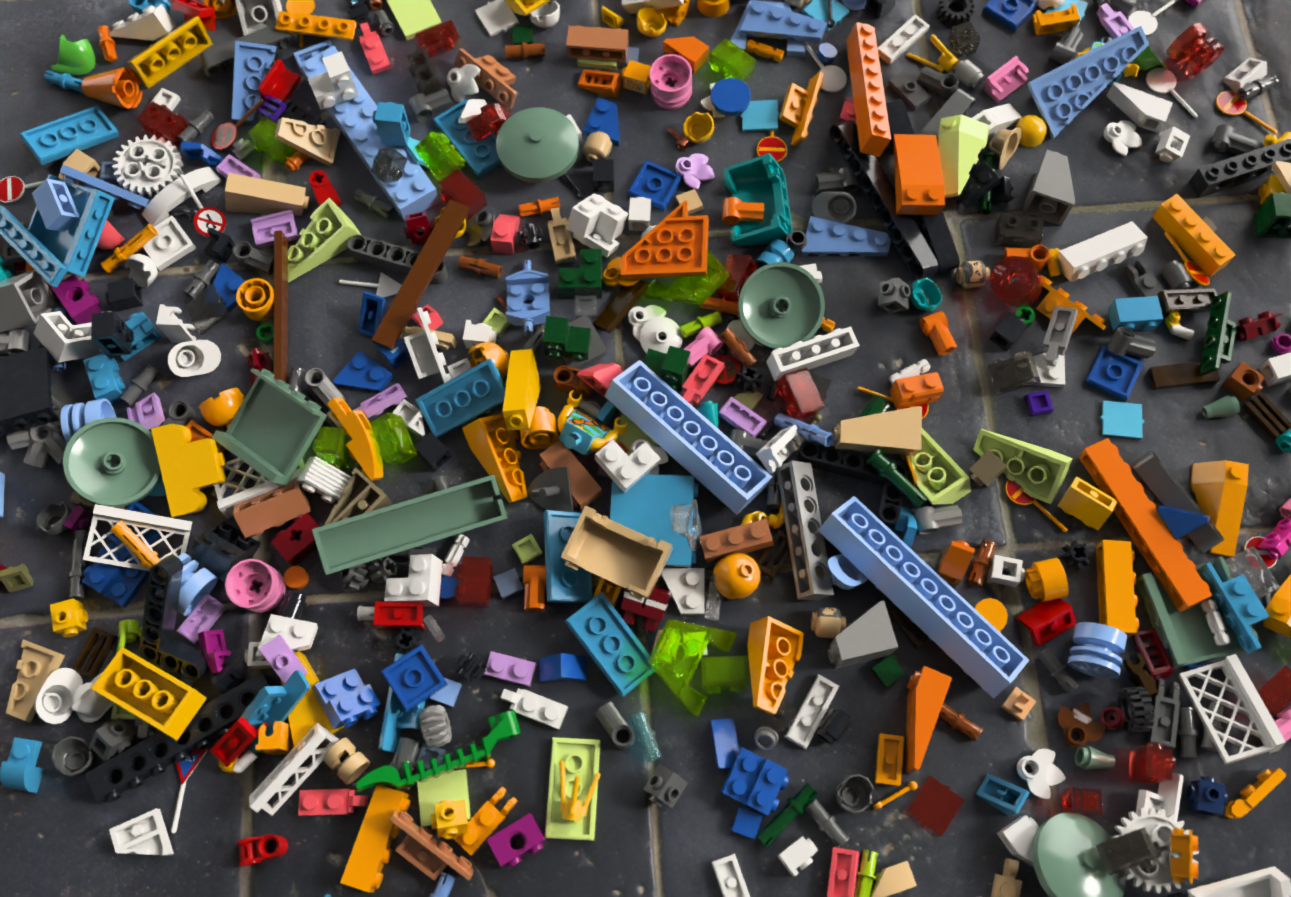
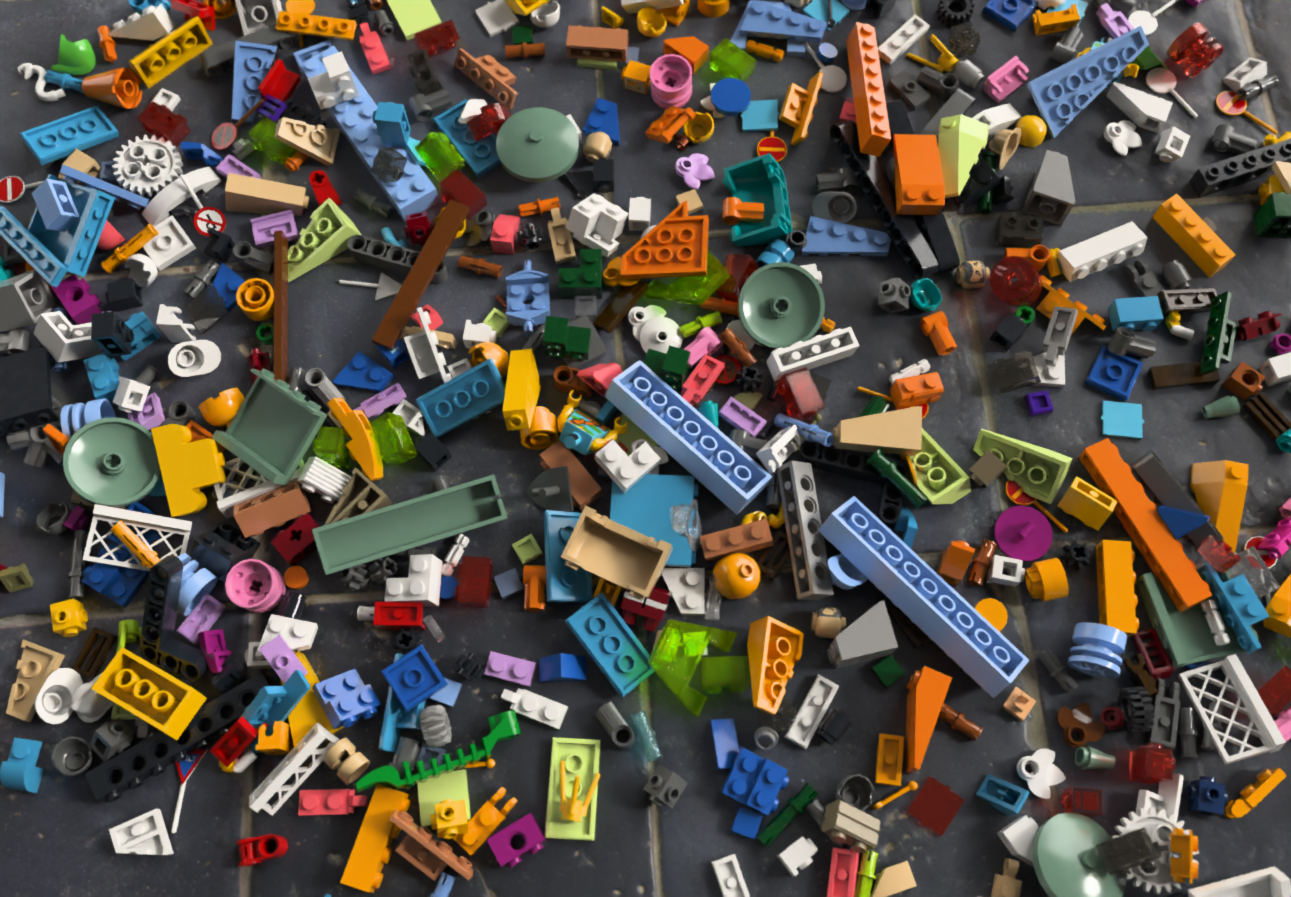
(29, 70): none -> white animal
(57, 438): none -> orange tile
(130, 395): none -> white brick
(195, 127): dark grey pin -> none
(372, 313): blue slope -> none
(389, 238): none -> medium azure arm
(464, 82): white plate -> none
(498, 454): light orange wedge -> none
(610, 89): orange slope -> none
(655, 184): blue tile -> none
(669, 123): none -> orange plate
(850, 826): none -> dark tan brick
(931, 519): light grey piece -> none
(1023, 533): none -> magenta shield
(1047, 620): red panel -> none
(1192, 268): light orange piece -> none
(1218, 554): none -> clear red brick

